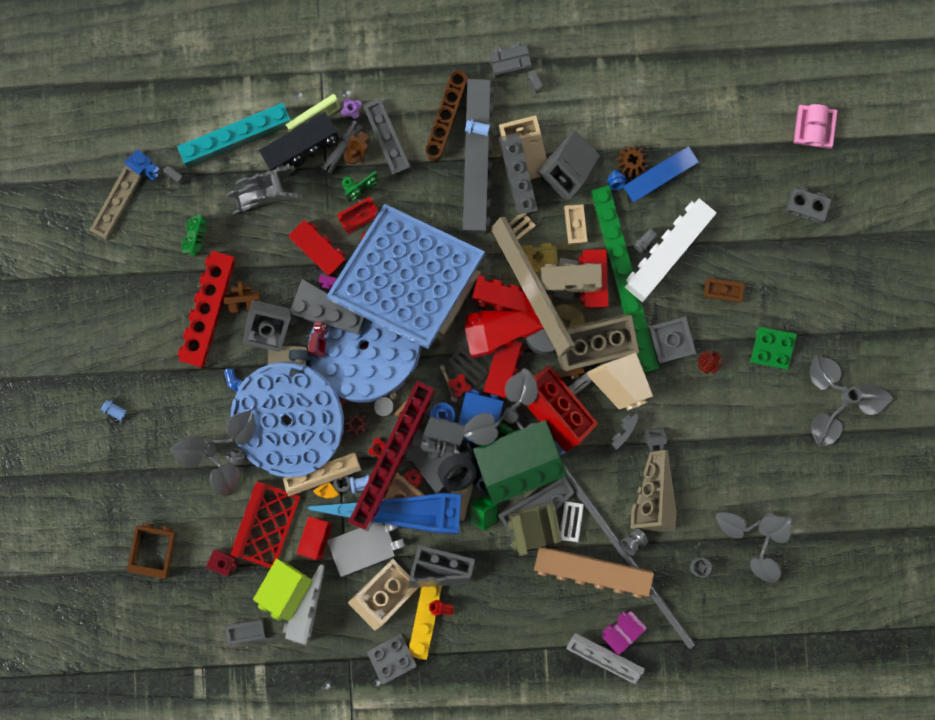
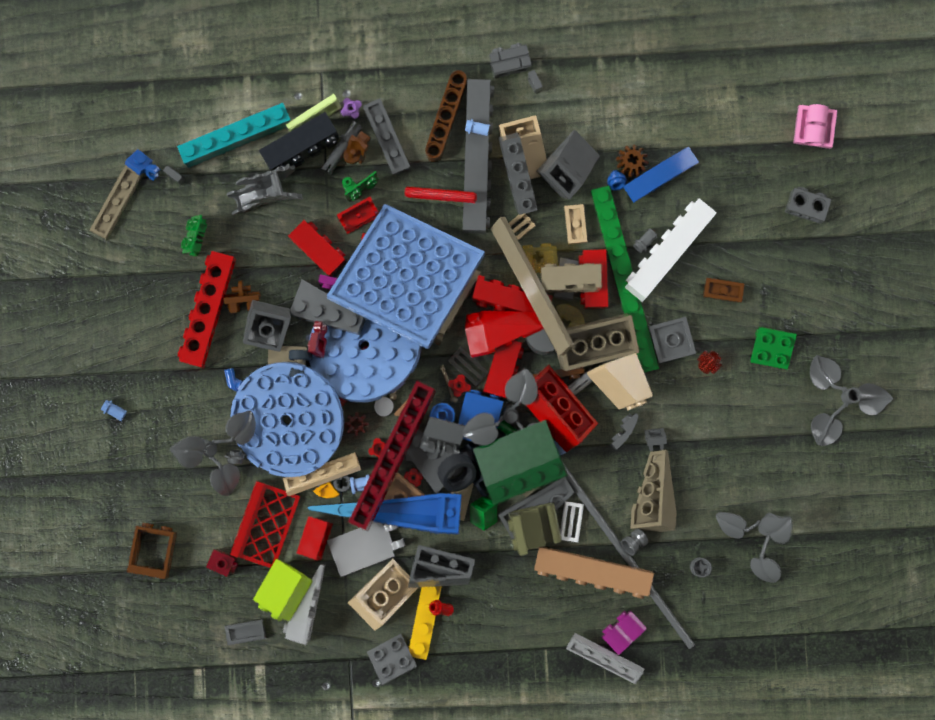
(439, 194): none -> red axle

